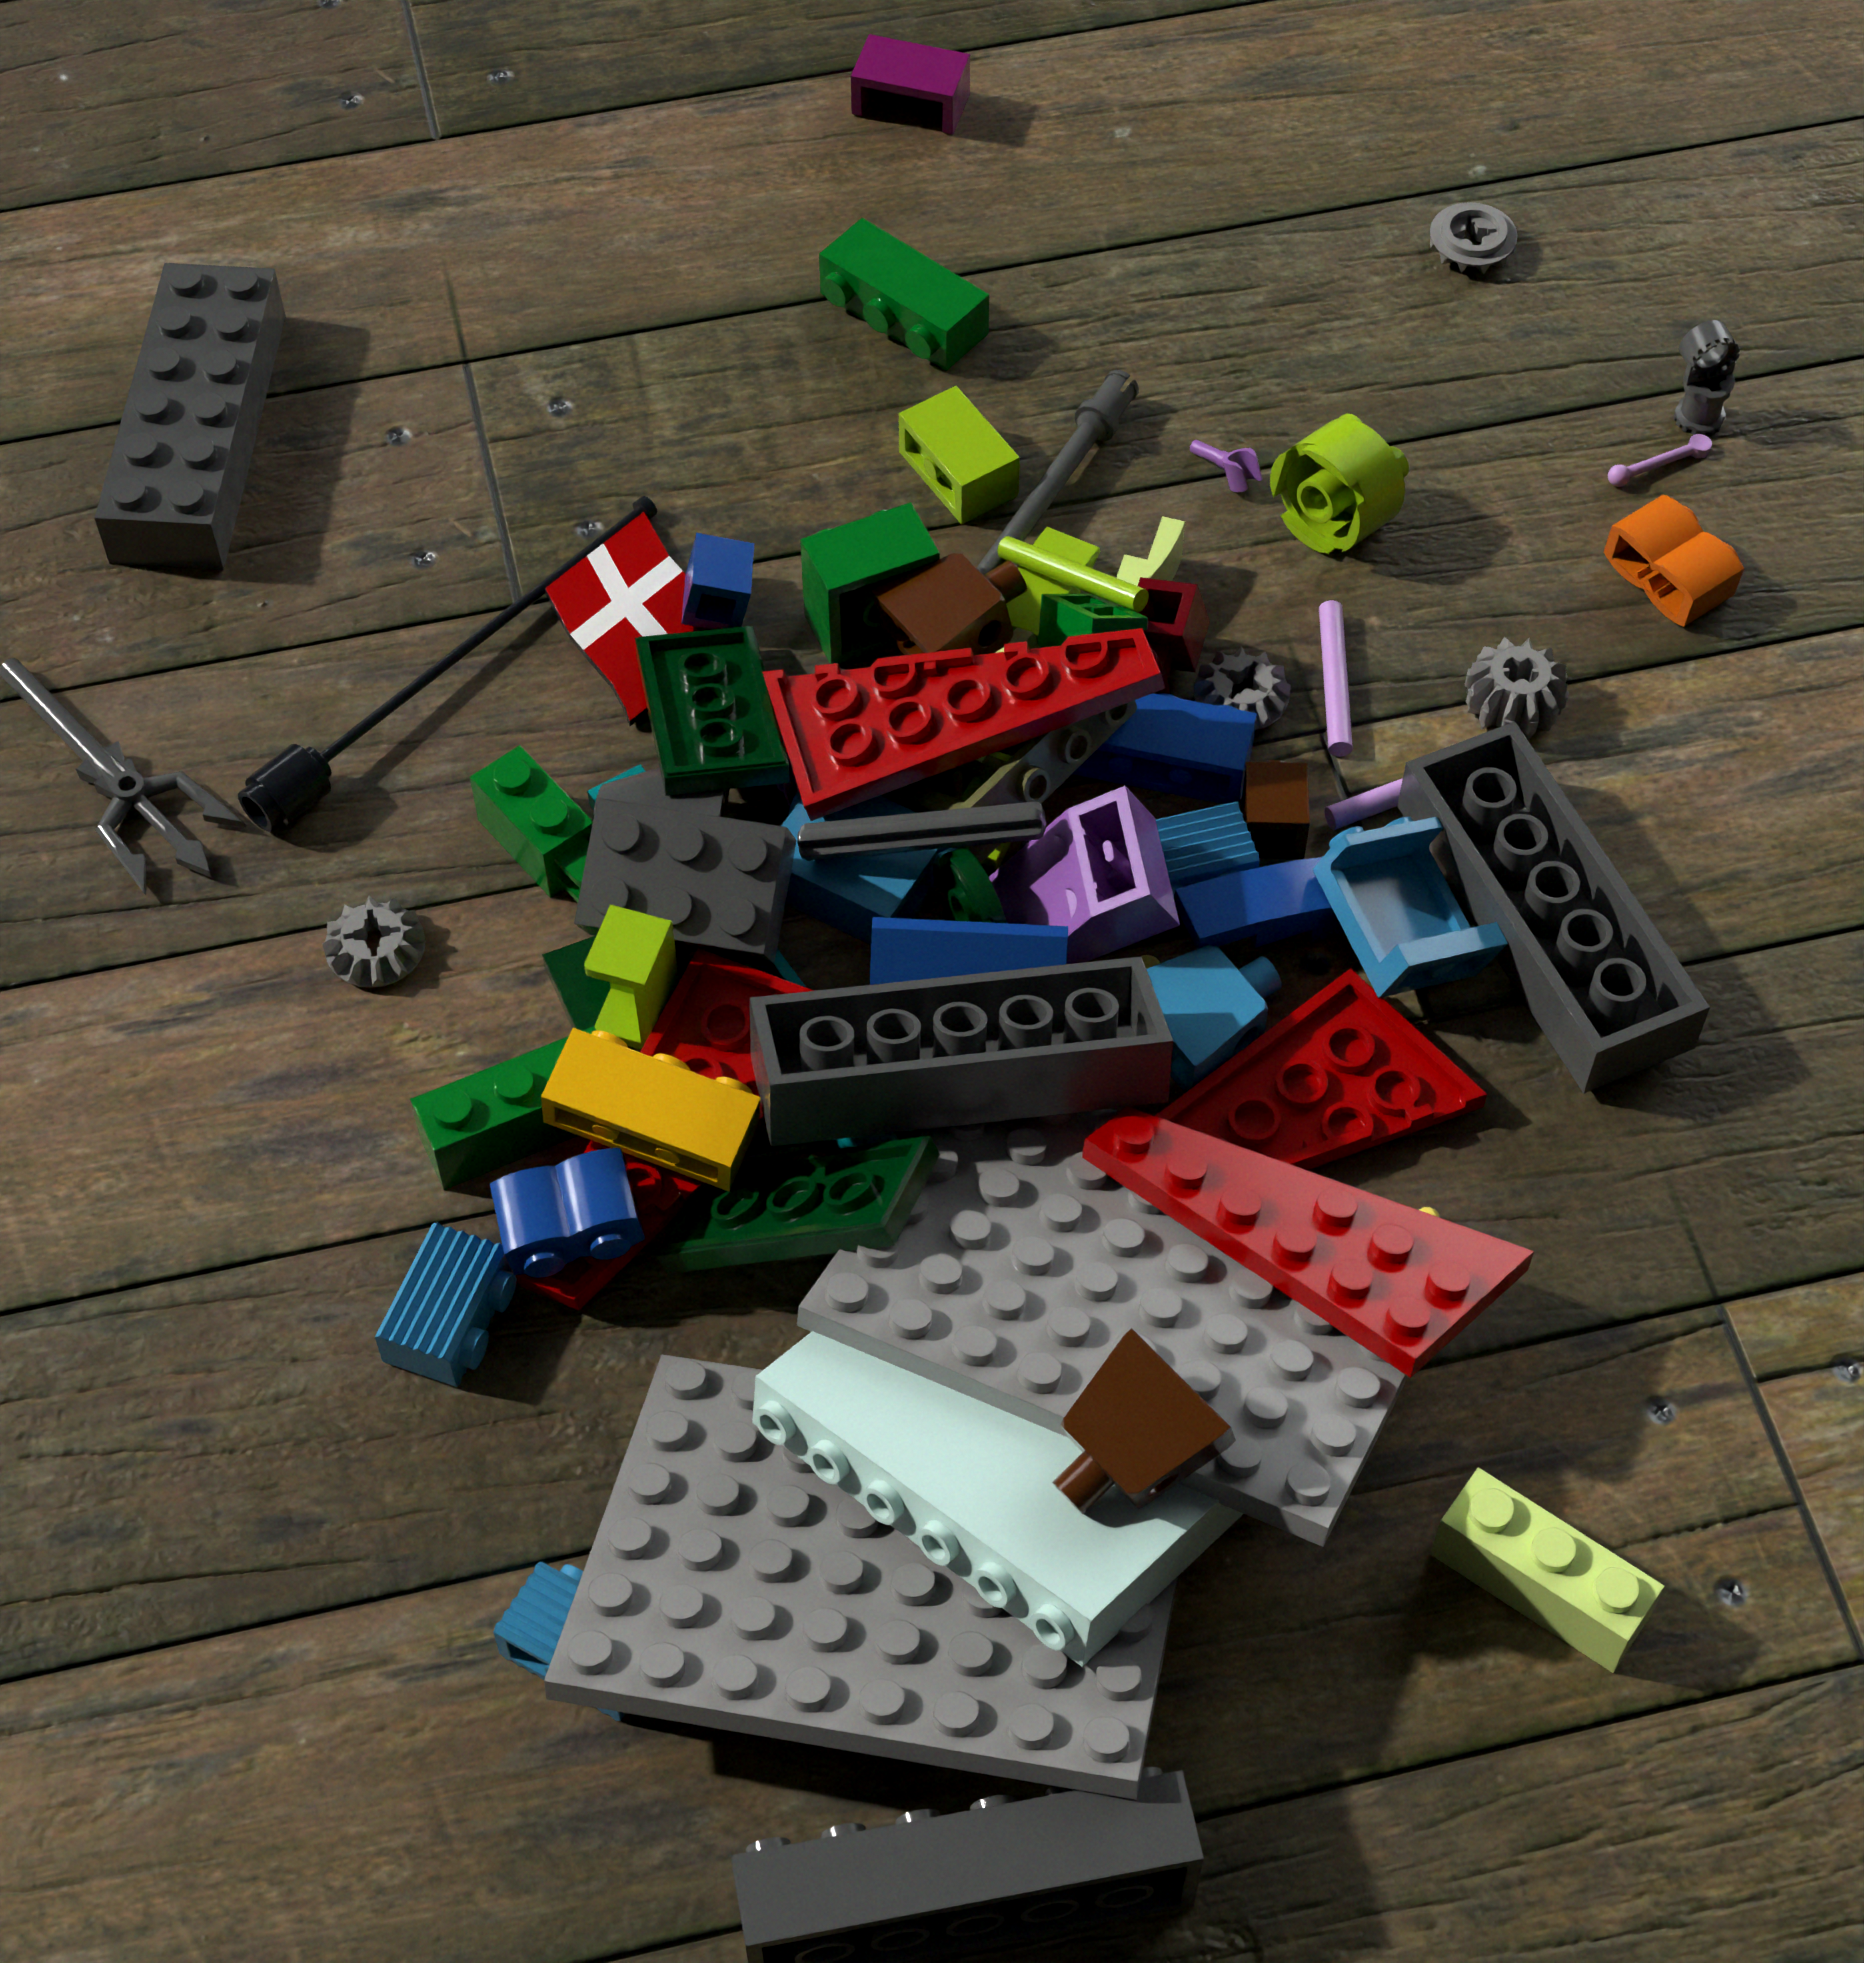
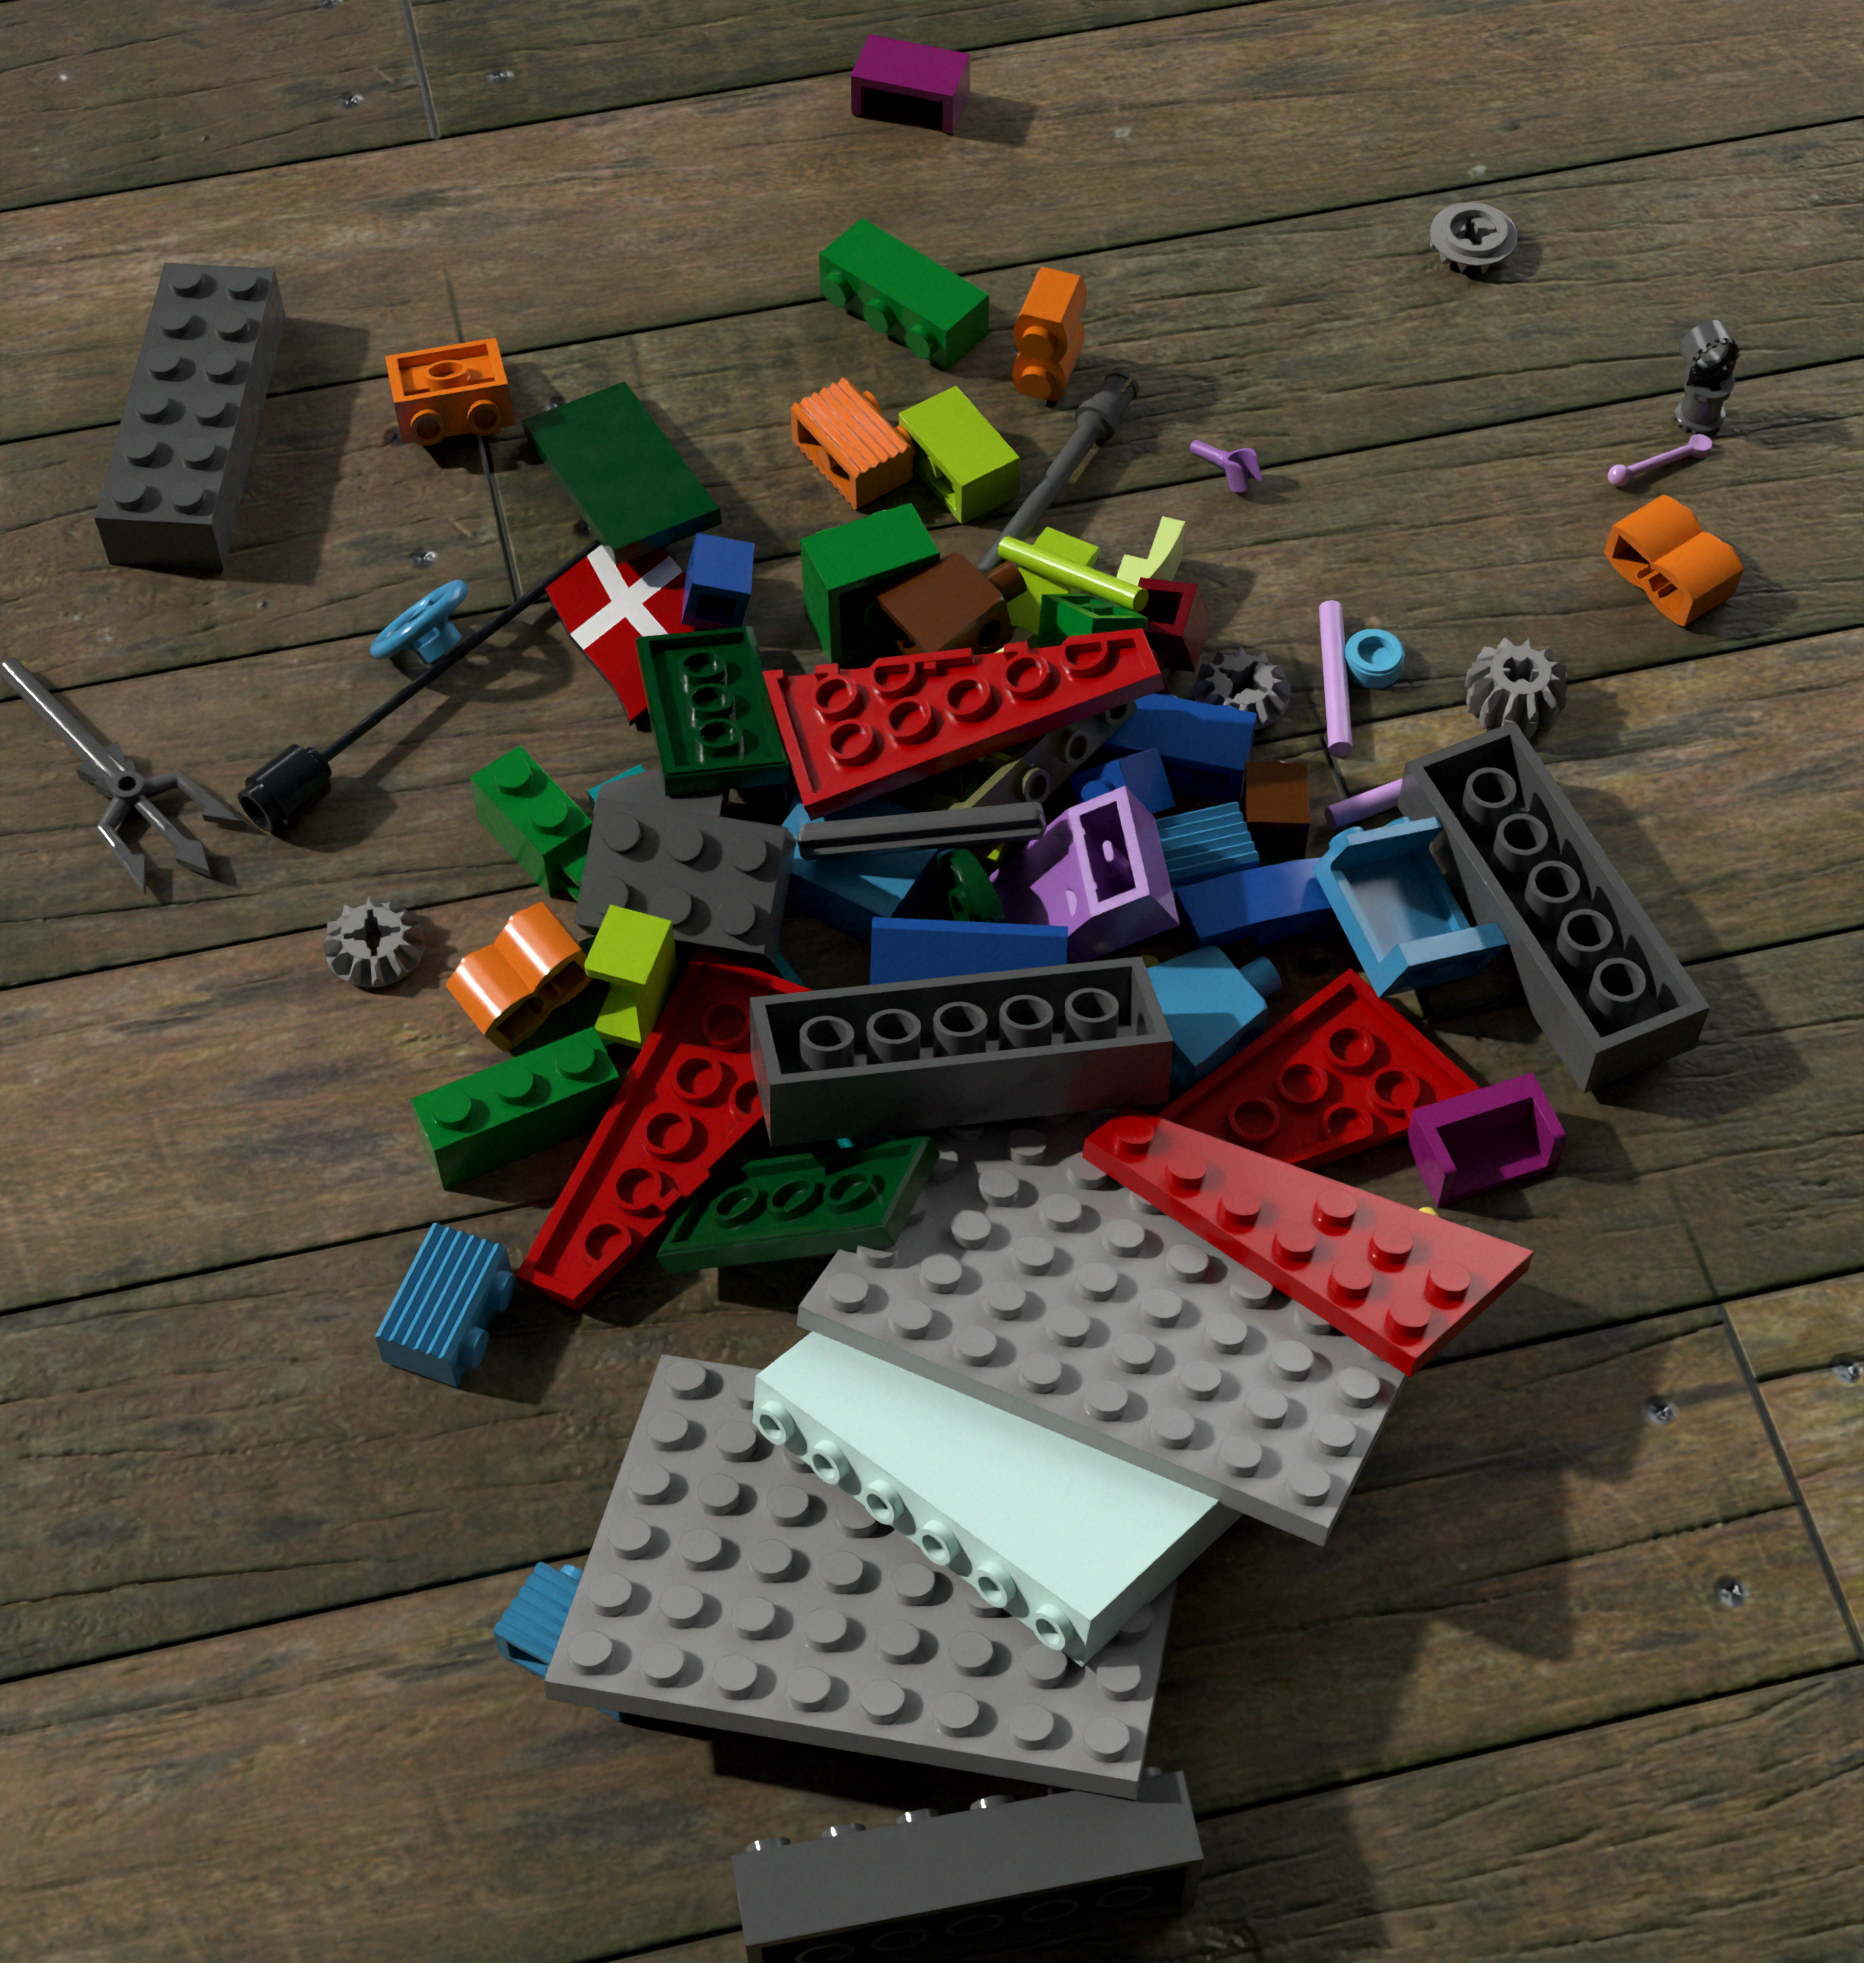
(424, 626): none -> dark azure piece
(450, 392): none -> orange plate
(520, 976): none -> orange brick
(567, 1212): blue brick -> none
(621, 473): none -> dark green tile
(651, 1107): yellow brick -> none
(852, 442): none -> orange brick
(1049, 334): none -> orange brick
(1138, 1429): reddish brown torso -> none
(1140, 773): none -> blue brick
(1339, 484): lime brick -> none
(1374, 658): none -> medium azure tile
(1485, 1139): none -> magenta panel
(1546, 1569): yellowish green brick -> none

